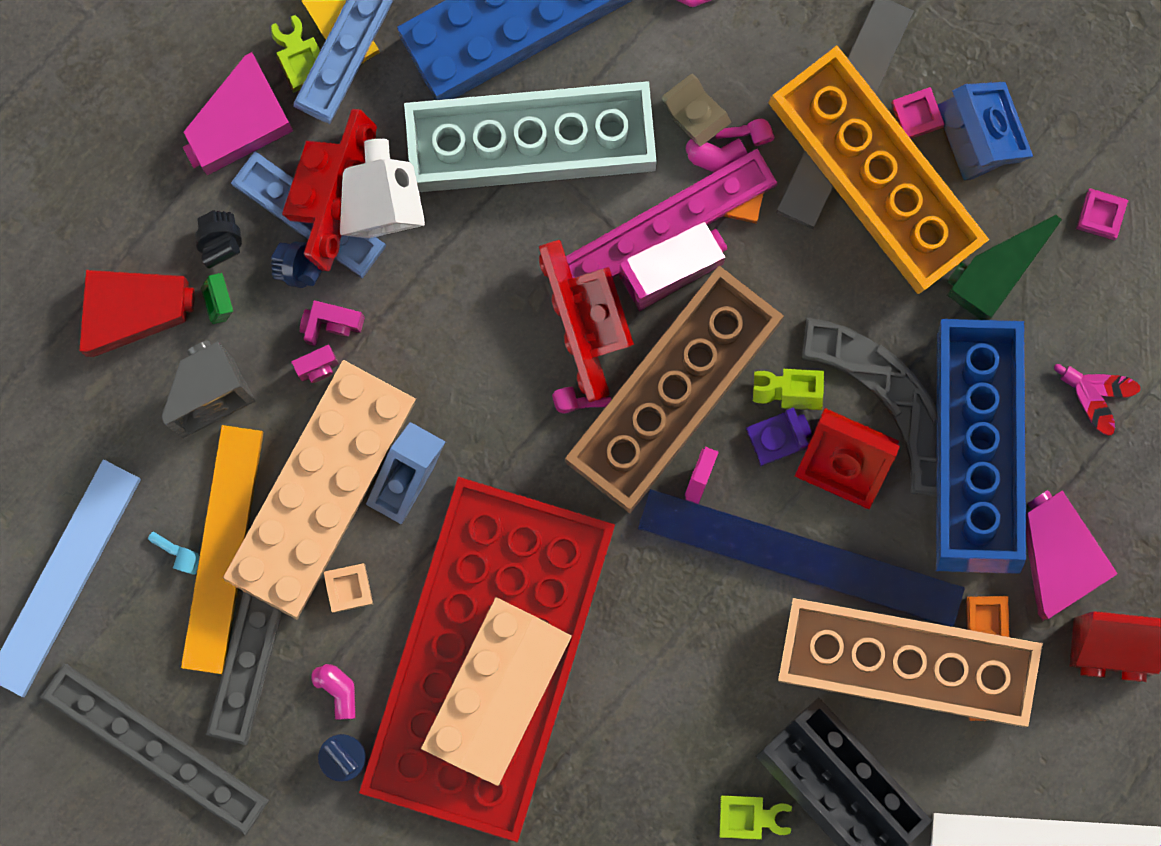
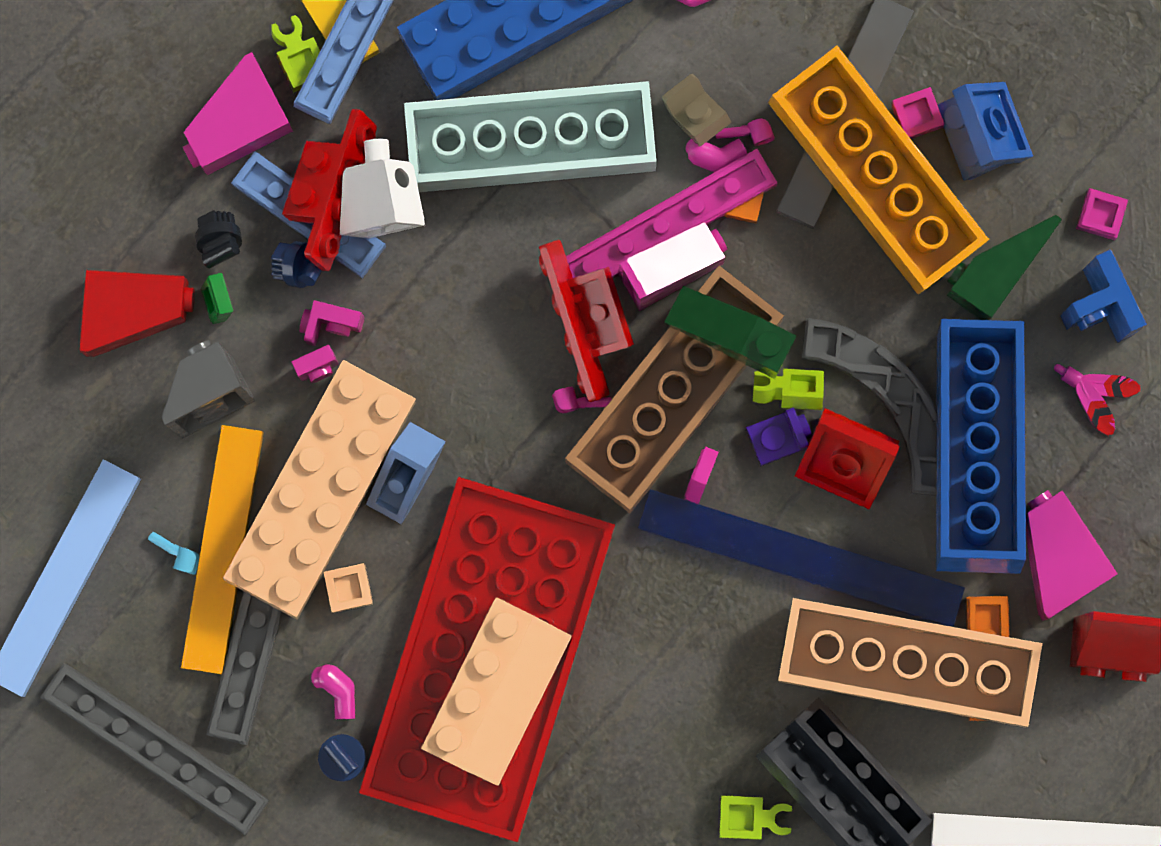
(731, 331): none -> dark green slope
(1110, 301): none -> blue bracket

